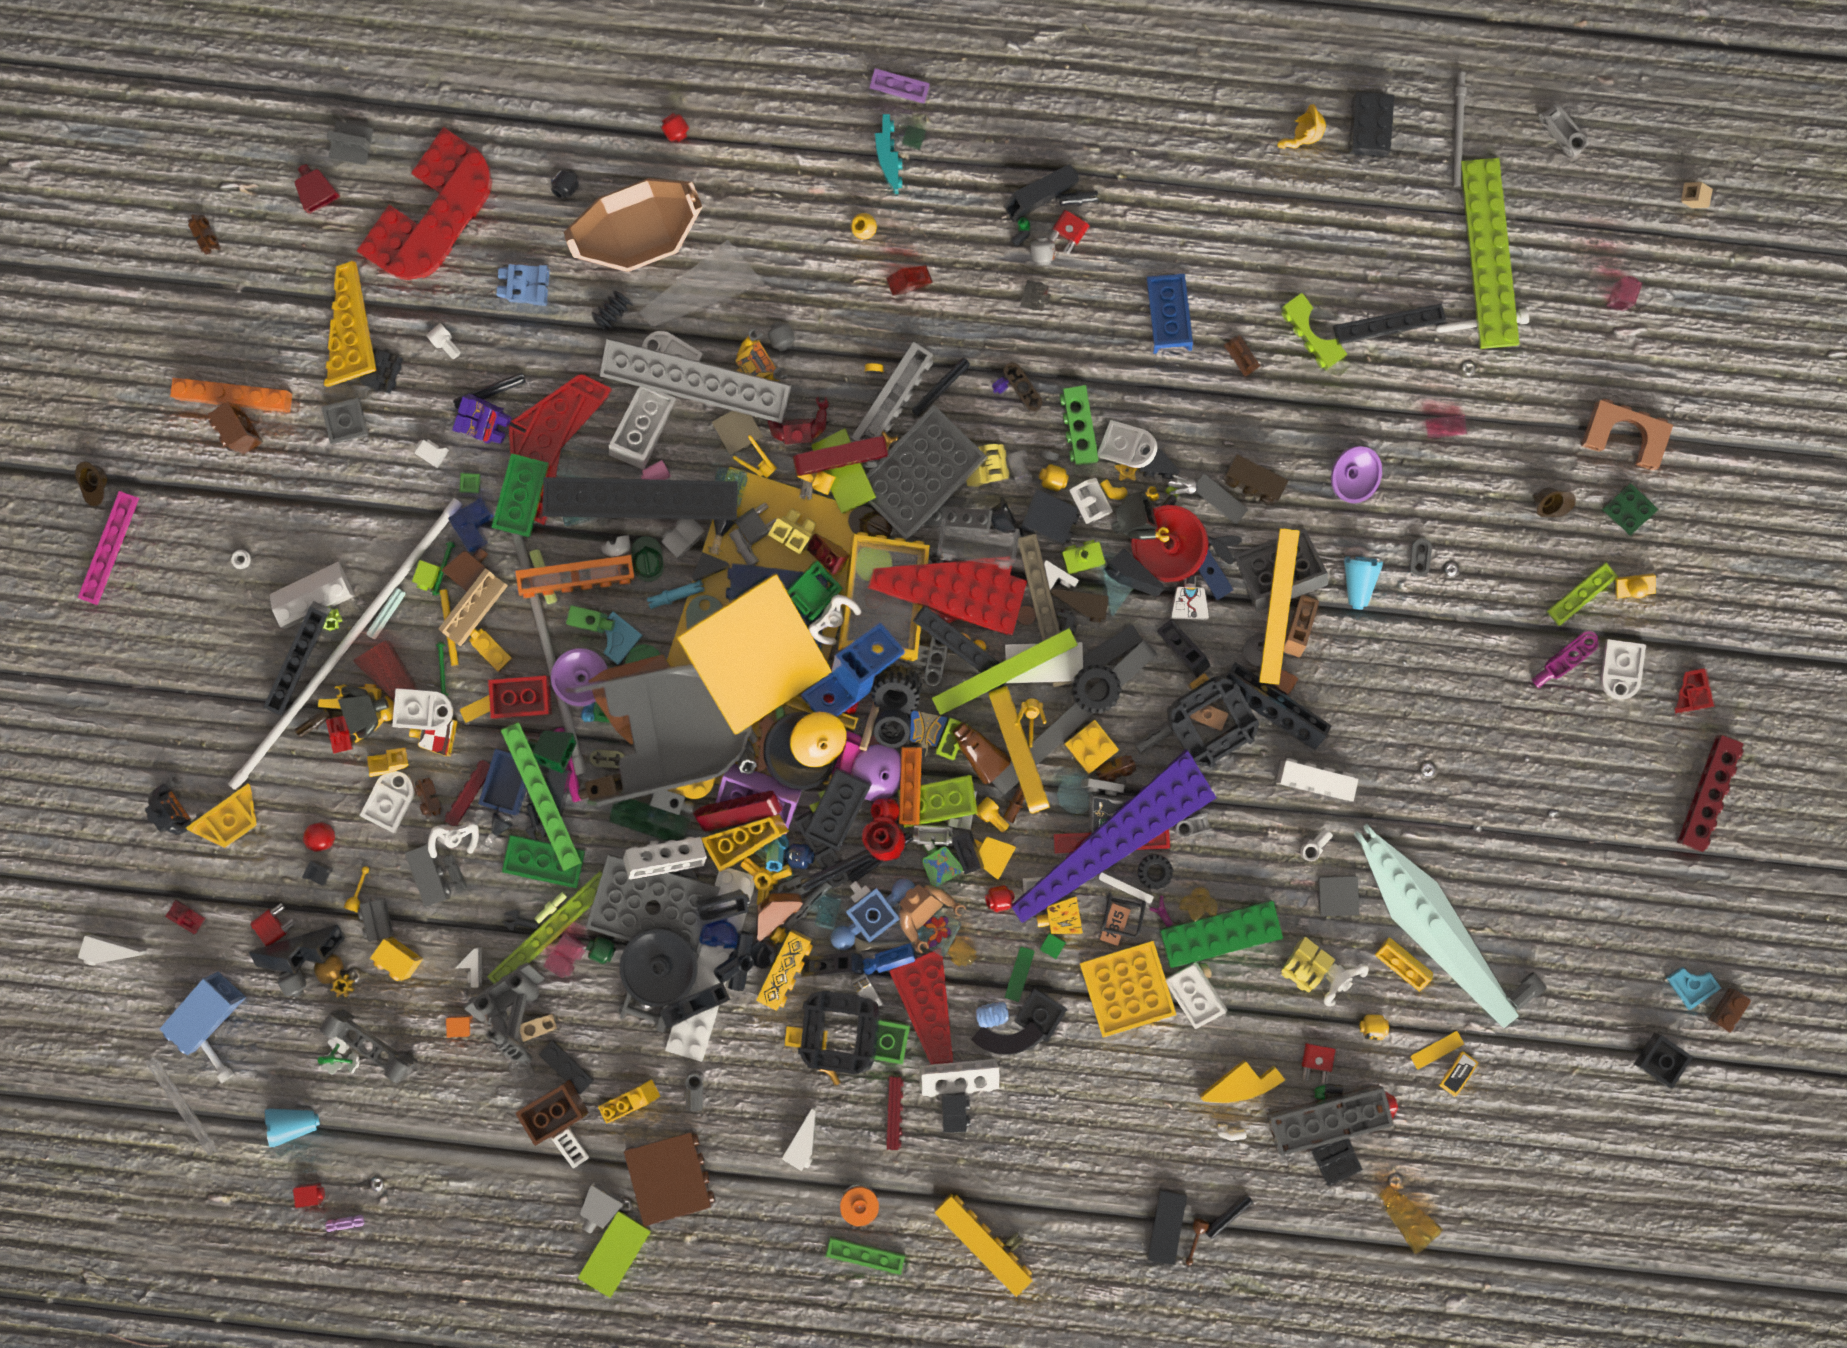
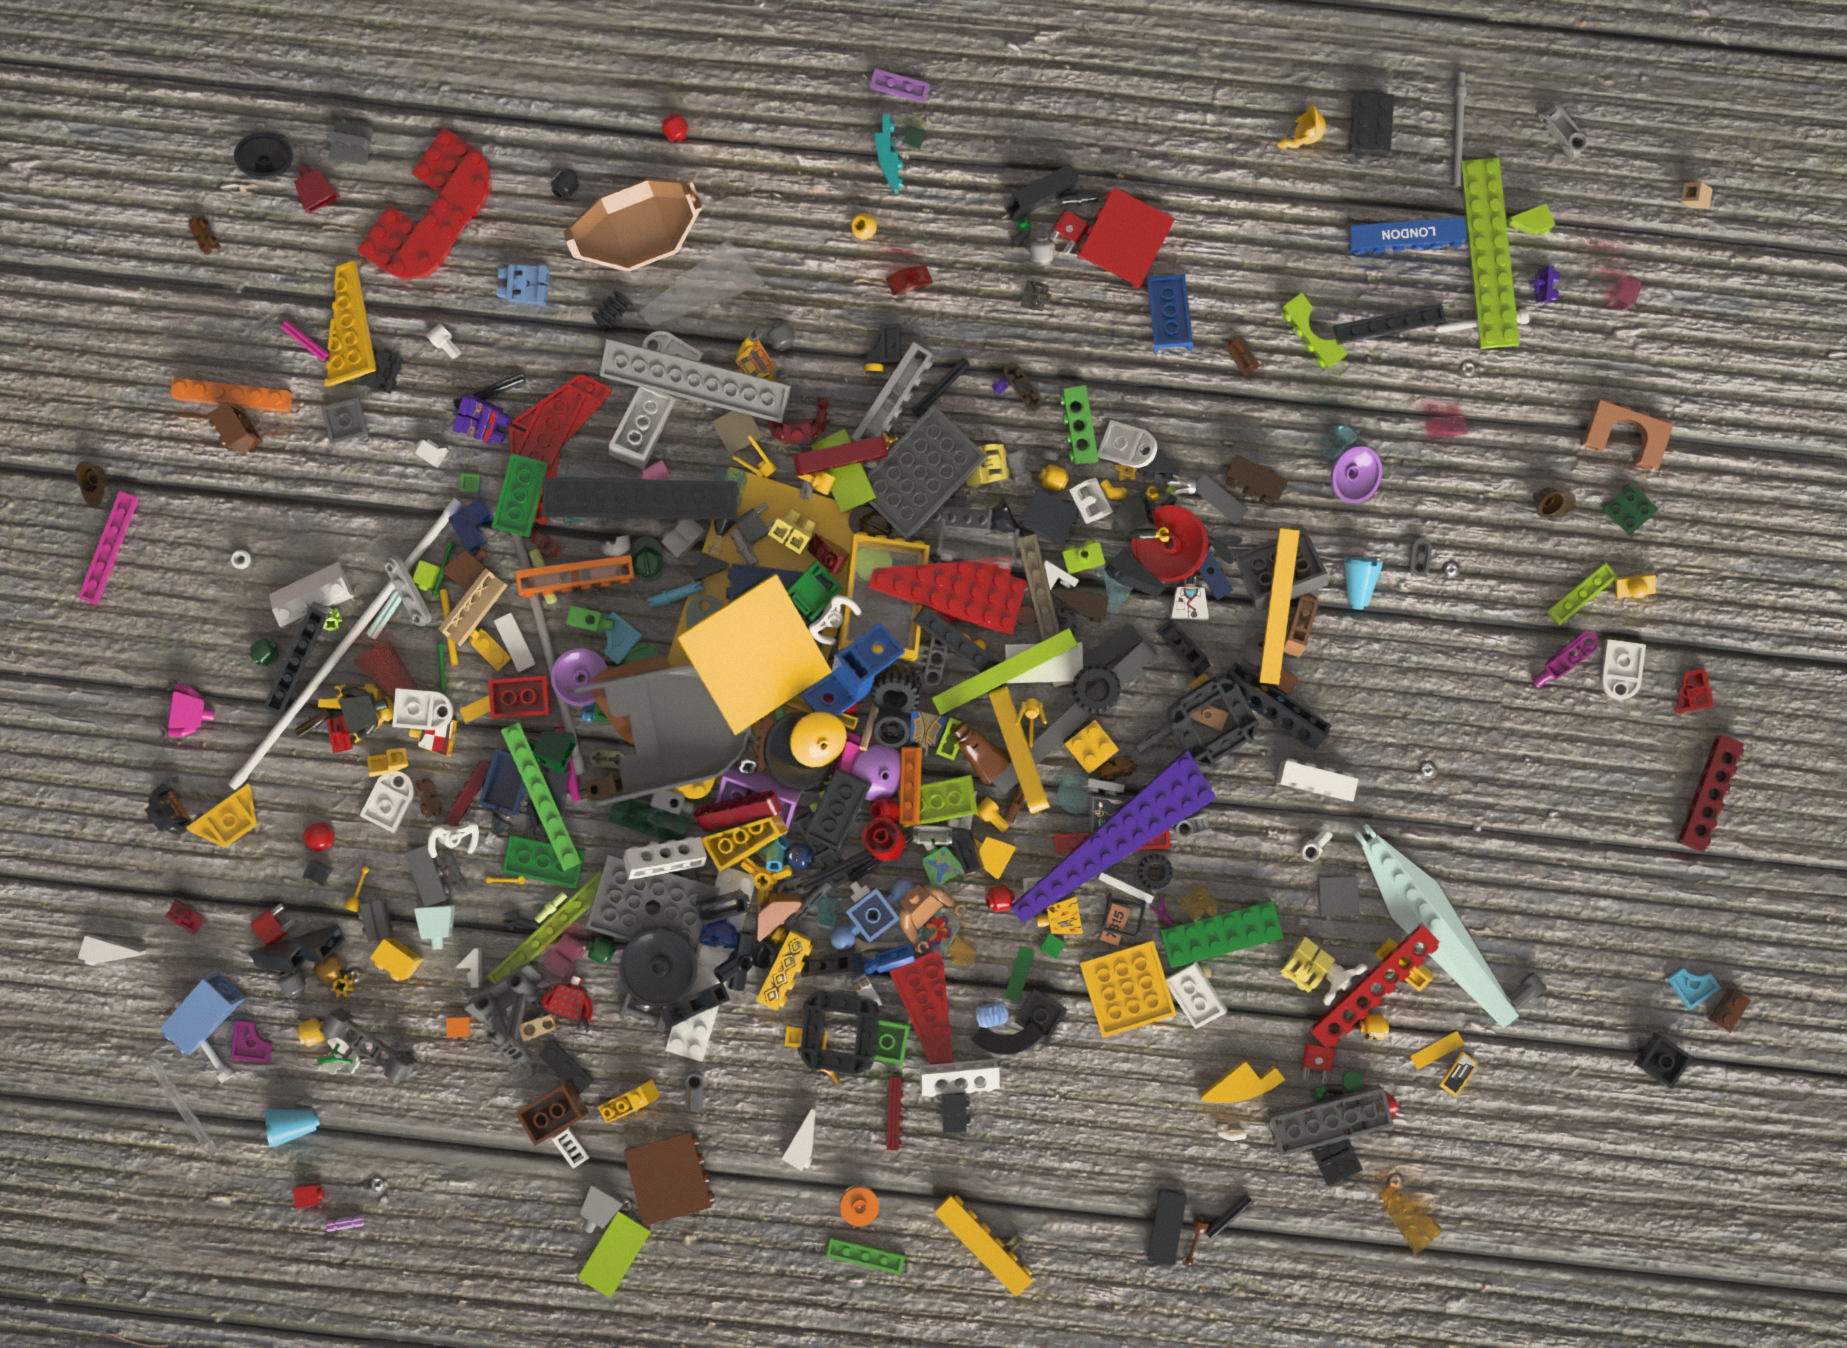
(185, 711): none -> dark pink torso
(248, 1043): none -> magenta tile
(263, 155): none -> black dish
(264, 651): none -> dark green head
(303, 339): none -> dark pink axle
(309, 1032): none -> yellow head
(407, 590): none -> light grey plate
(435, 923): none -> light aqua torso
(515, 642): none -> white tile
(521, 880): none -> yellow hinge
(543, 542): none -> clear red axle
(567, 1002): none -> red torso
(886, 345): none -> black wing
(1125, 237): none -> red panel
(1343, 436): none -> clear light blue hinge
(1352, 1080): none -> green tile
(1376, 975): none -> red brick
(1407, 235): none -> blue brick
(1533, 221): none -> lime slope
(1543, 284): none -> dark purple hips

